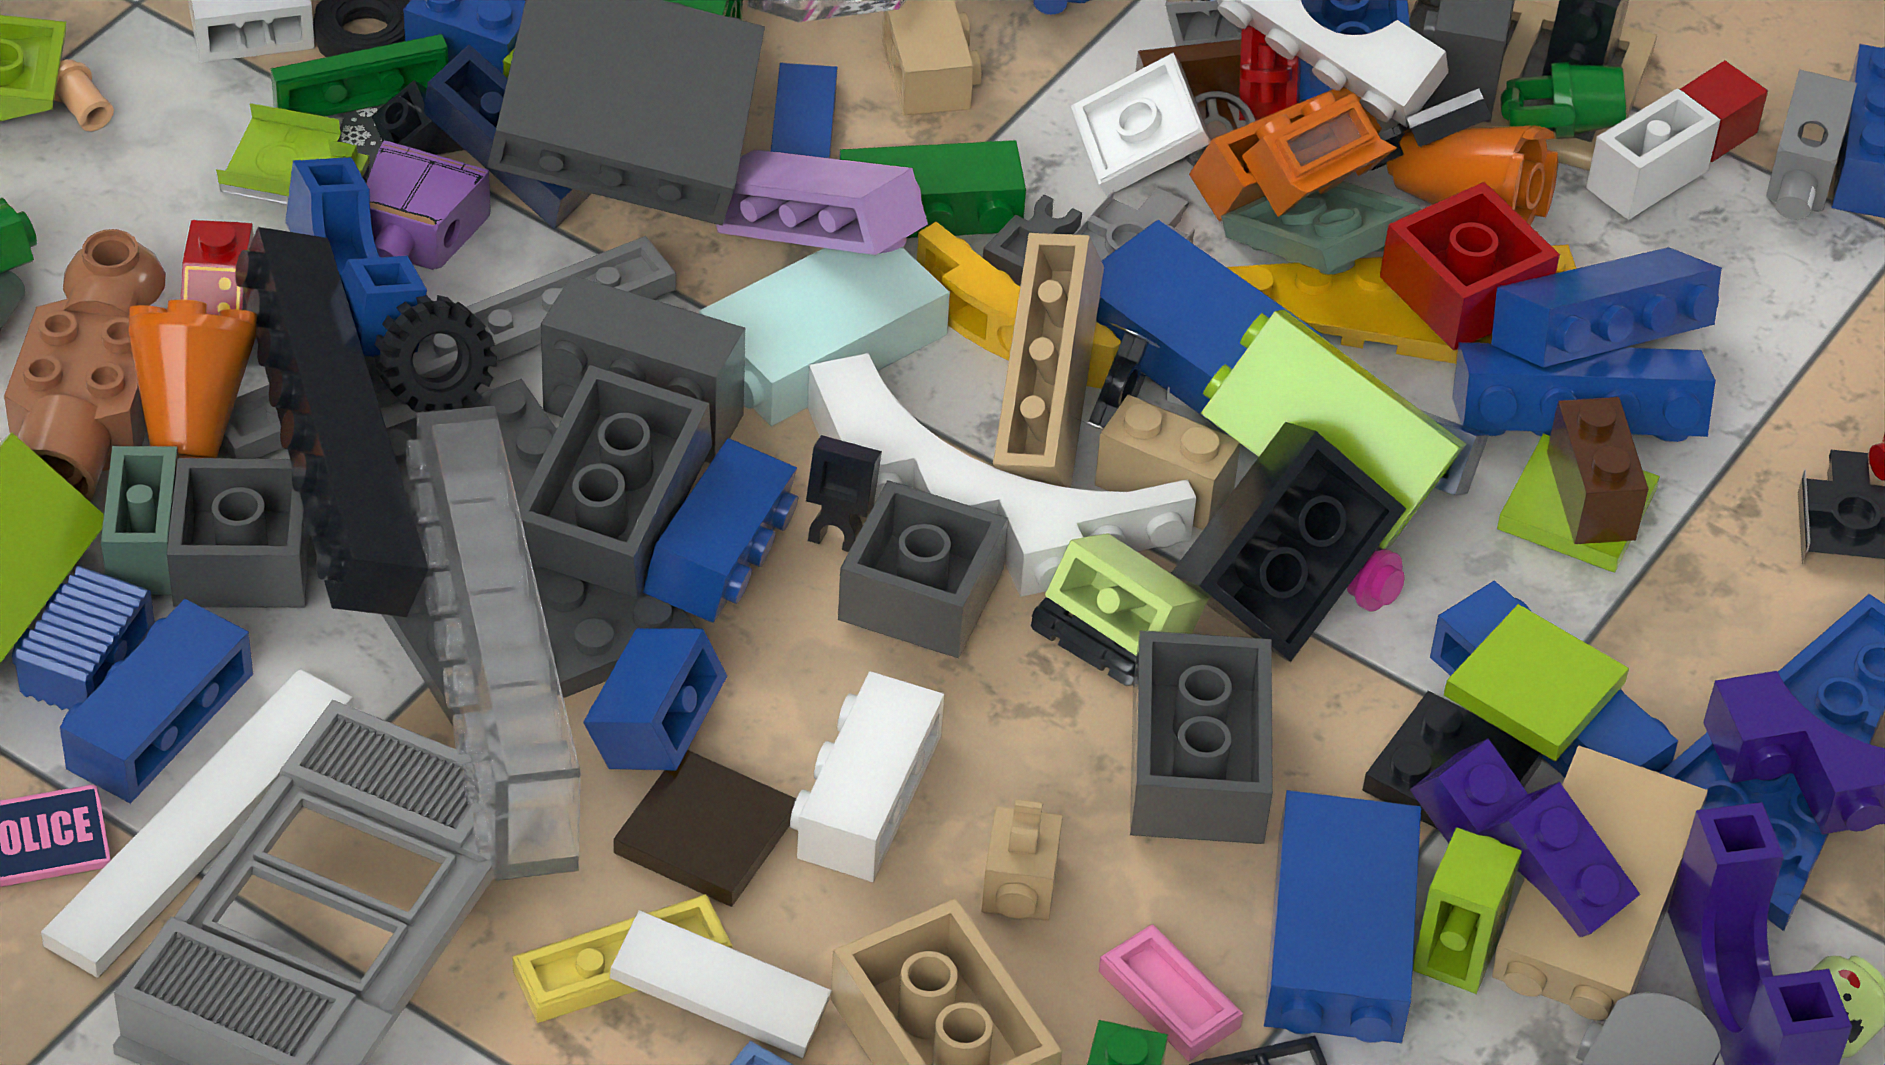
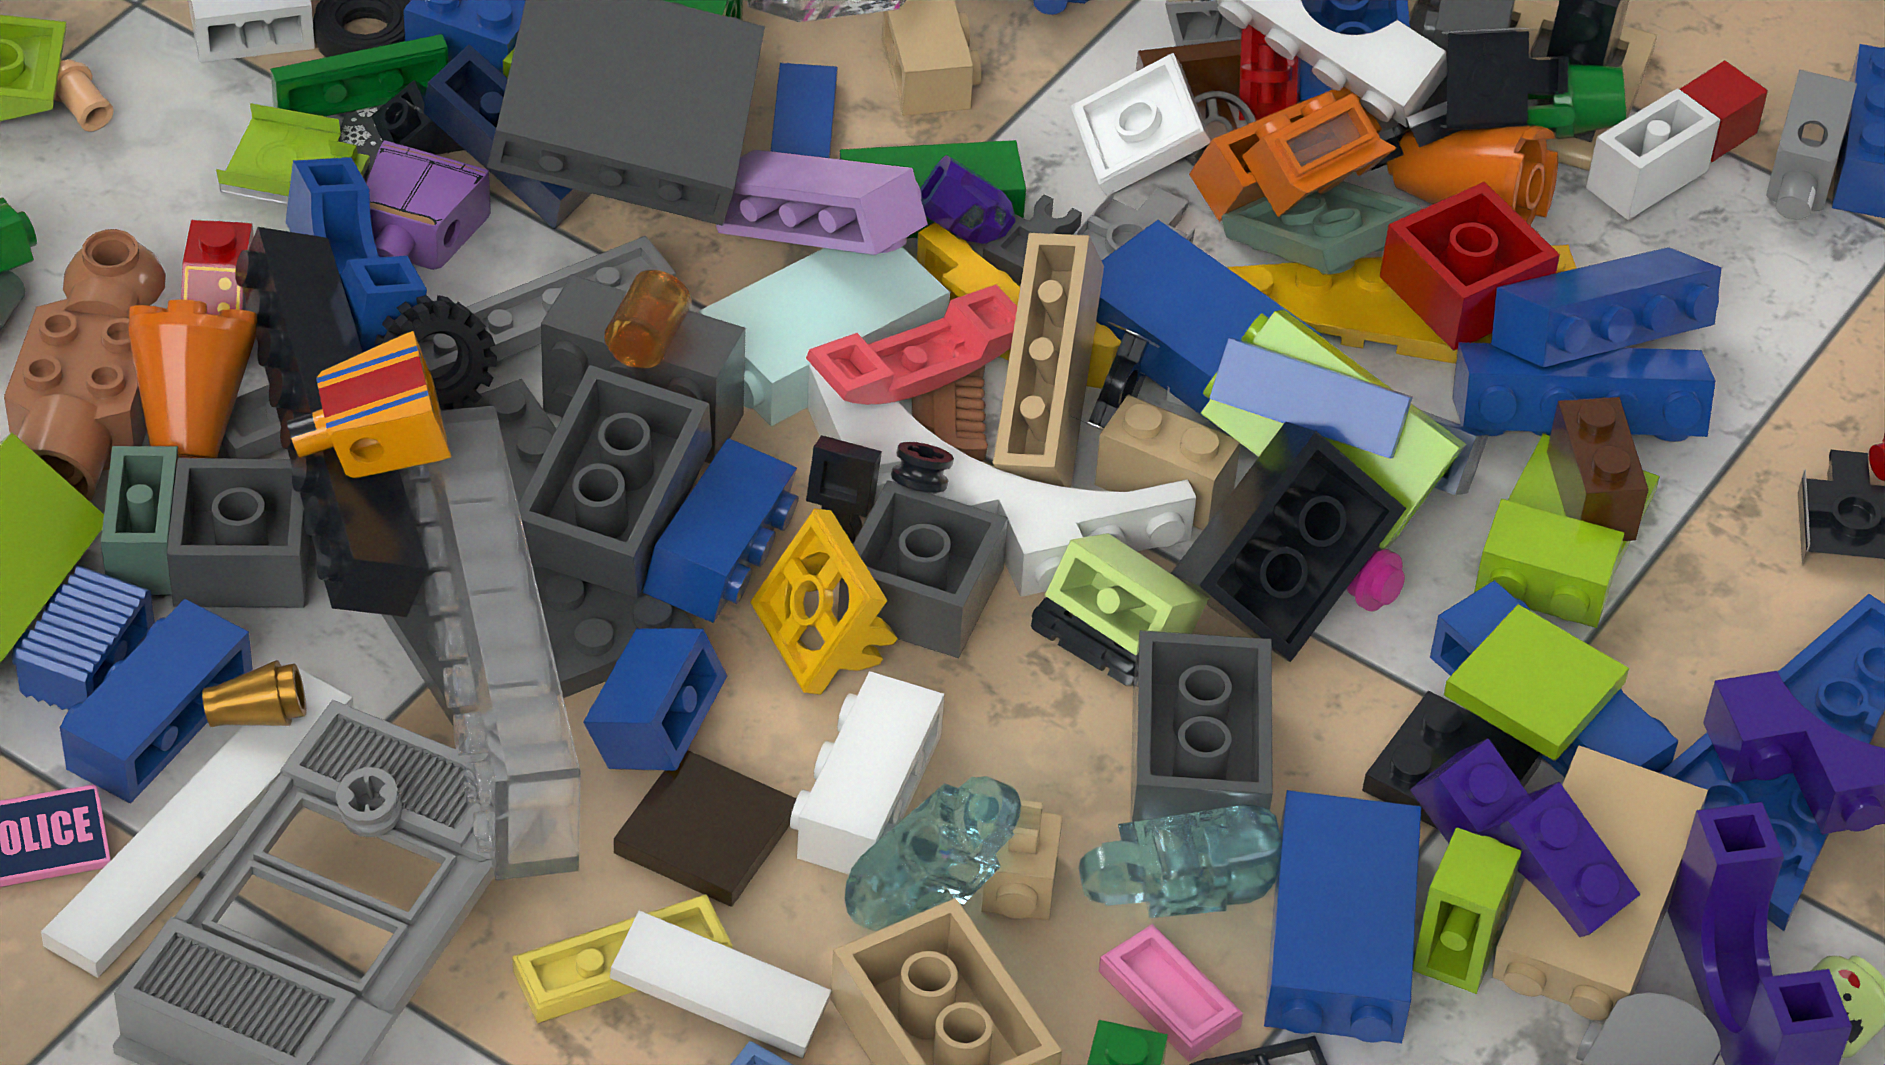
(259, 697): none -> pearl gold cone
(368, 781): none -> light grey bush
(376, 412): none -> light orange torso
(647, 319): none -> clear orange brick
(782, 611): none -> yellow piece
(922, 358): none -> coral slope
(922, 467): none -> black bush
(934, 853): none -> clear light blue piece
(956, 414): none -> nougat piece
(966, 203): none -> dark purple rock
(1187, 861): none -> clear light blue piece
(1311, 397): none -> tile
(1493, 78): none -> black piece
(1551, 561): none -> lime brick

